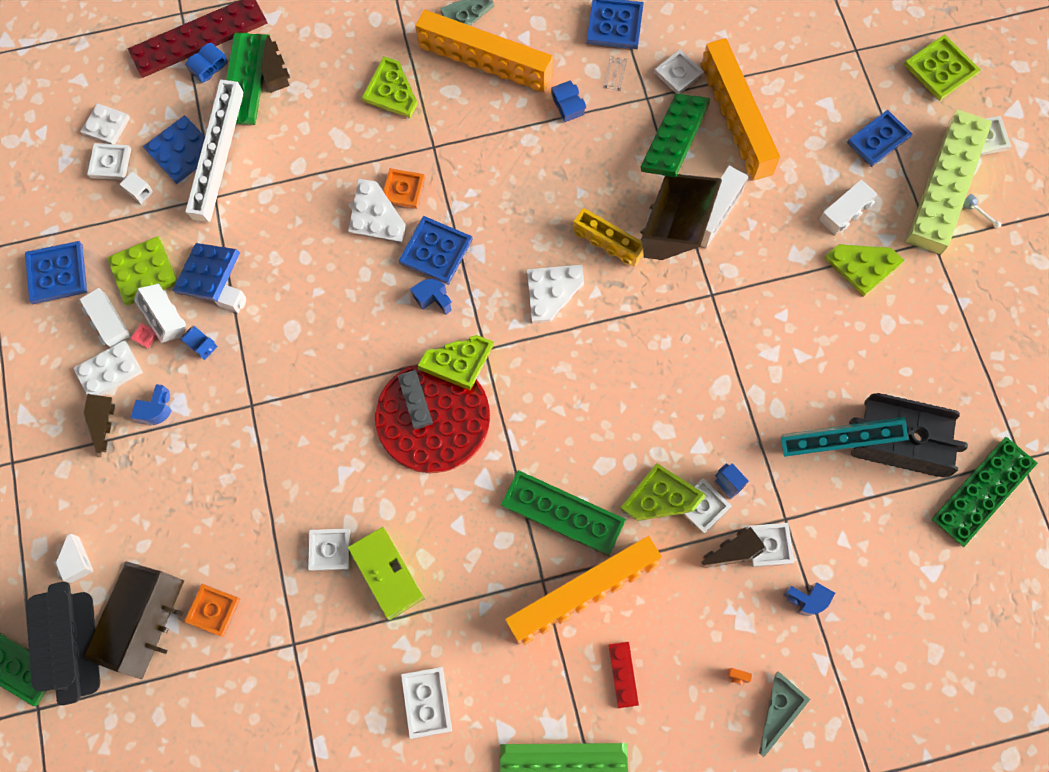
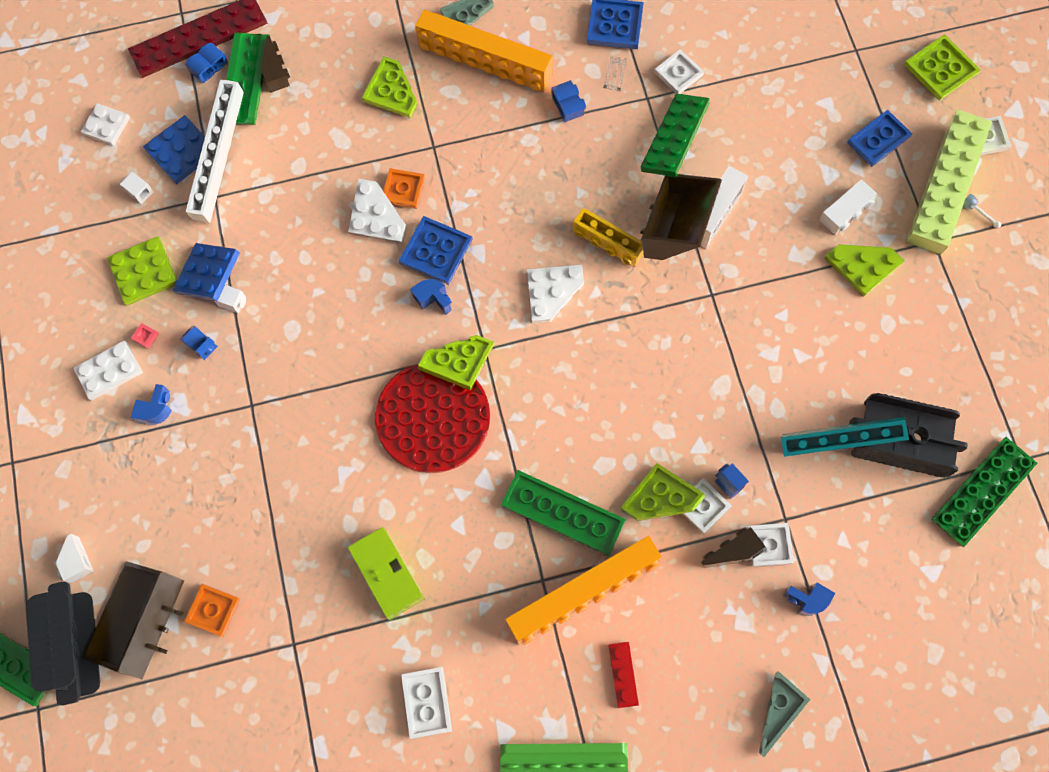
(56, 272): blue plate -> none
(97, 415): dark brown slope -> none
(104, 318): white brick -> none
(109, 161): white plate -> none
(160, 313): white brick -> none
(329, 549): white plate -> none
(415, 399): dark grey plate -> none
(739, 110): light orange brick -> none
(739, 676): orange plate -> none

